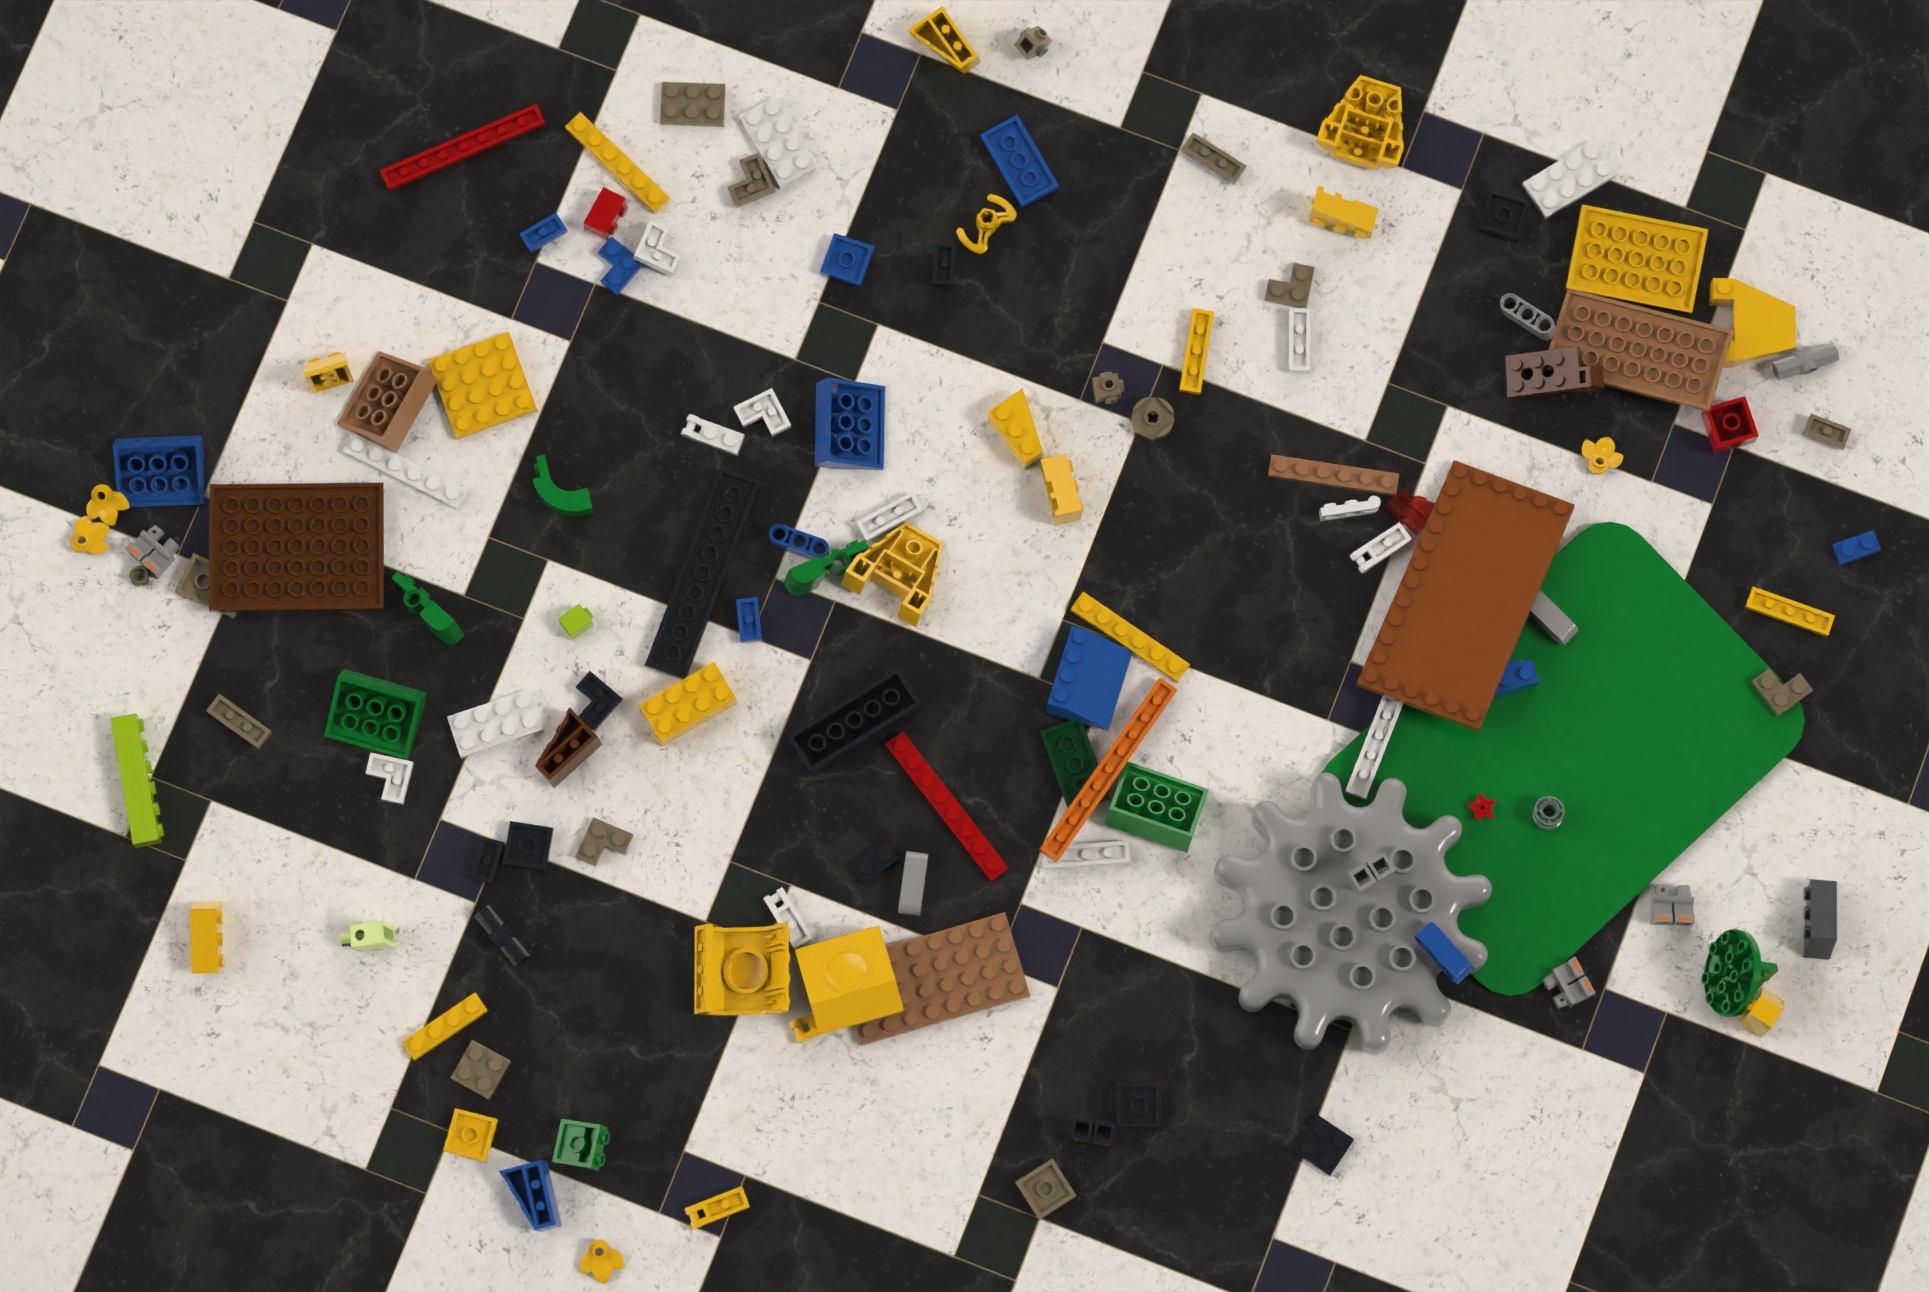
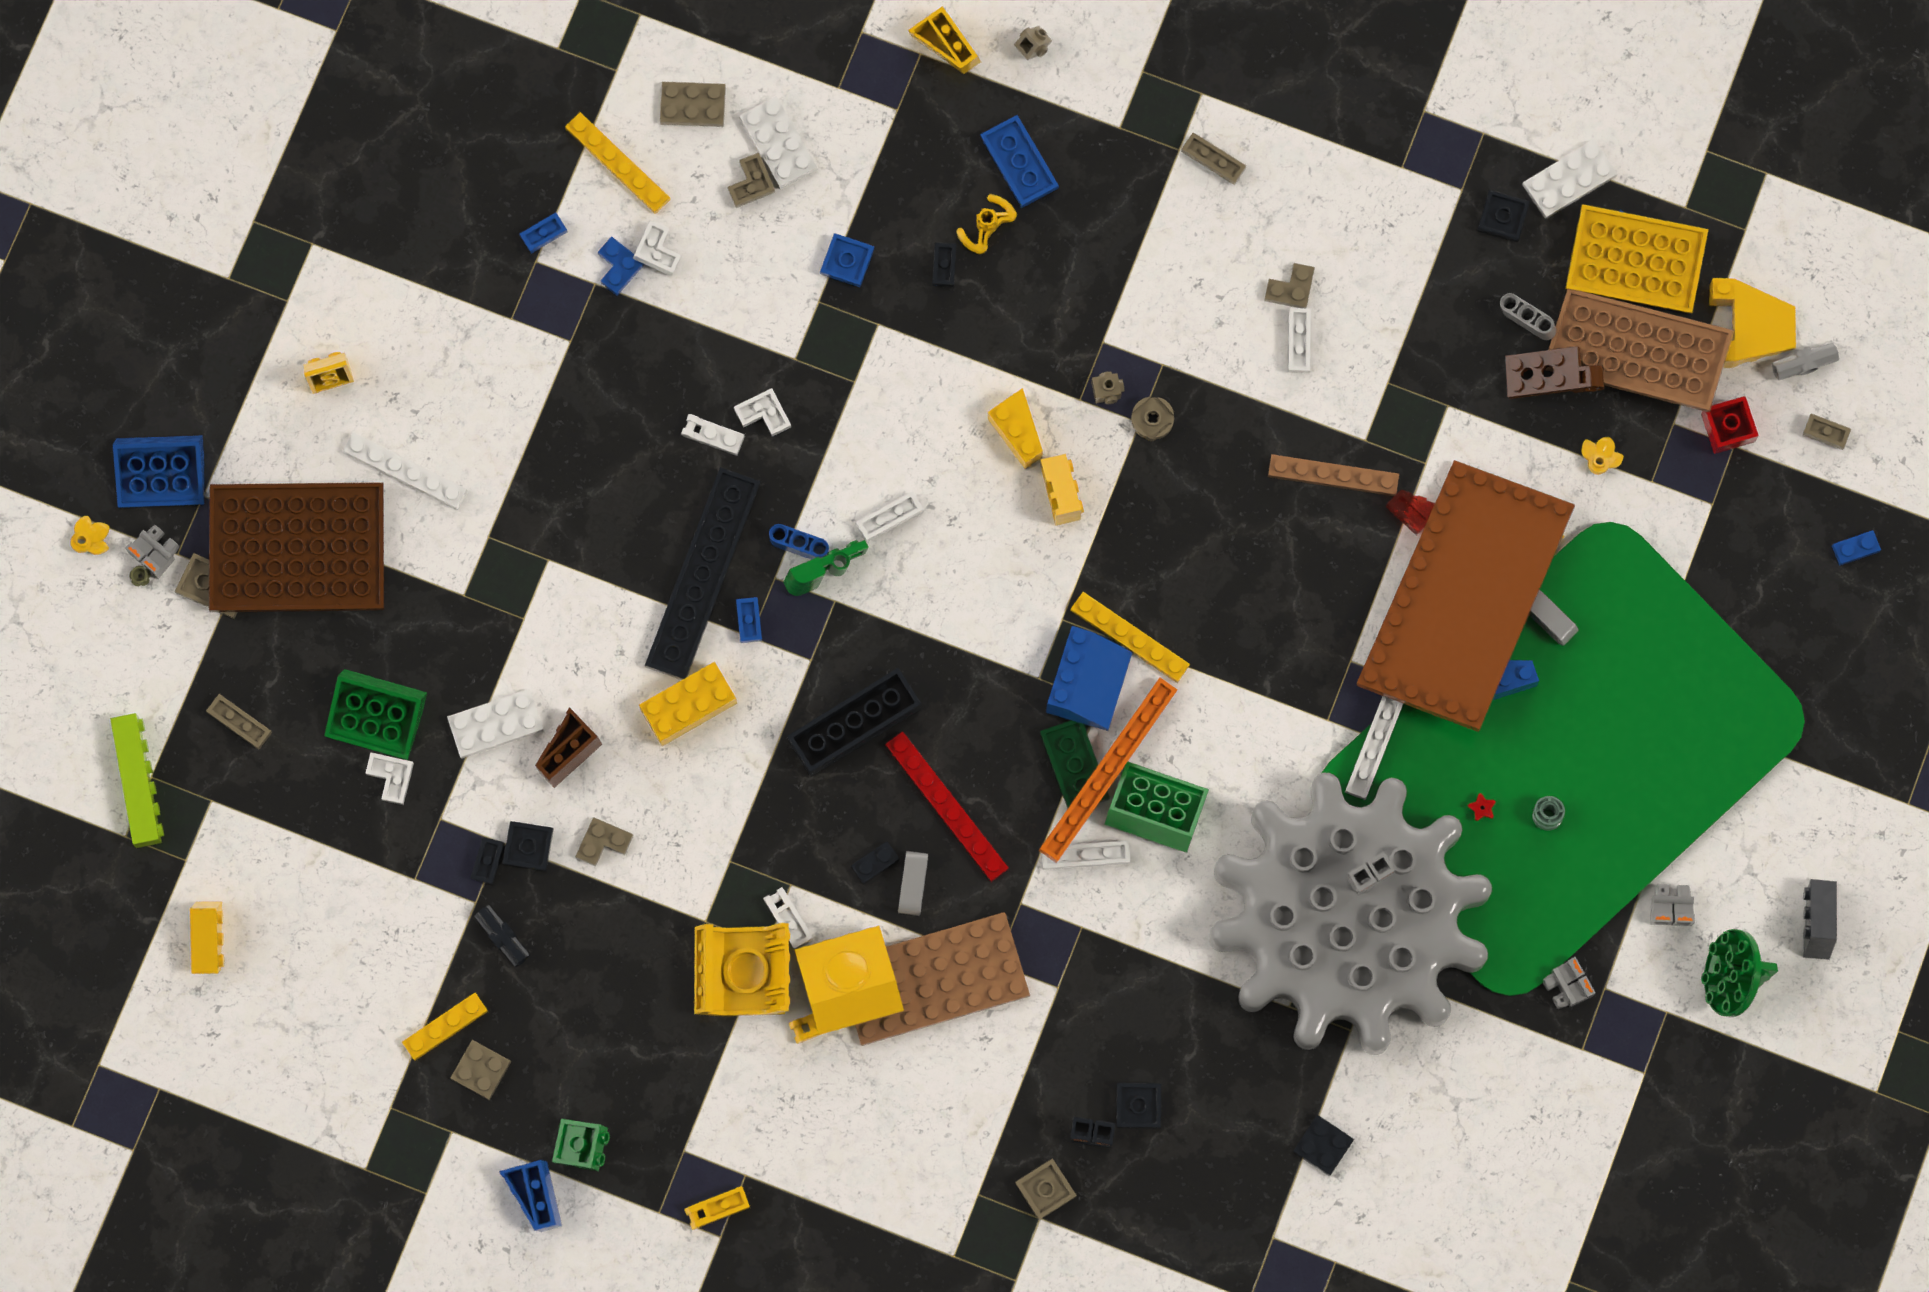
(106, 508): yellow plate -> none
(369, 936): yellowish green torso -> none
(388, 401): medium nougat slope -> none
(435, 618): green plate -> none
(462, 147): red plate -> none
(470, 1135): yellow plate -> none
(482, 385): yellow plate -> none
(563, 502): green arch -> none
(576, 621): lime brick -> none
(602, 700): black plate -> none
(602, 1264): yellow plate -> none
(605, 214): red brick -> none
(849, 425): blue slope -> none
(903, 565): yellow wedge -> none
(1196, 351): yellow plate -> none
(1343, 214): yellow wedge -> none
(1349, 509): white plate -> none
(1365, 126): yellow wedge -> none
(1381, 547): white plate -> none
(1444, 952): blue beam -> none
(1762, 1012): yellow wedge -> none
(1781, 696): dark tan plate -> none
(1789, 611): yellow plate -> none

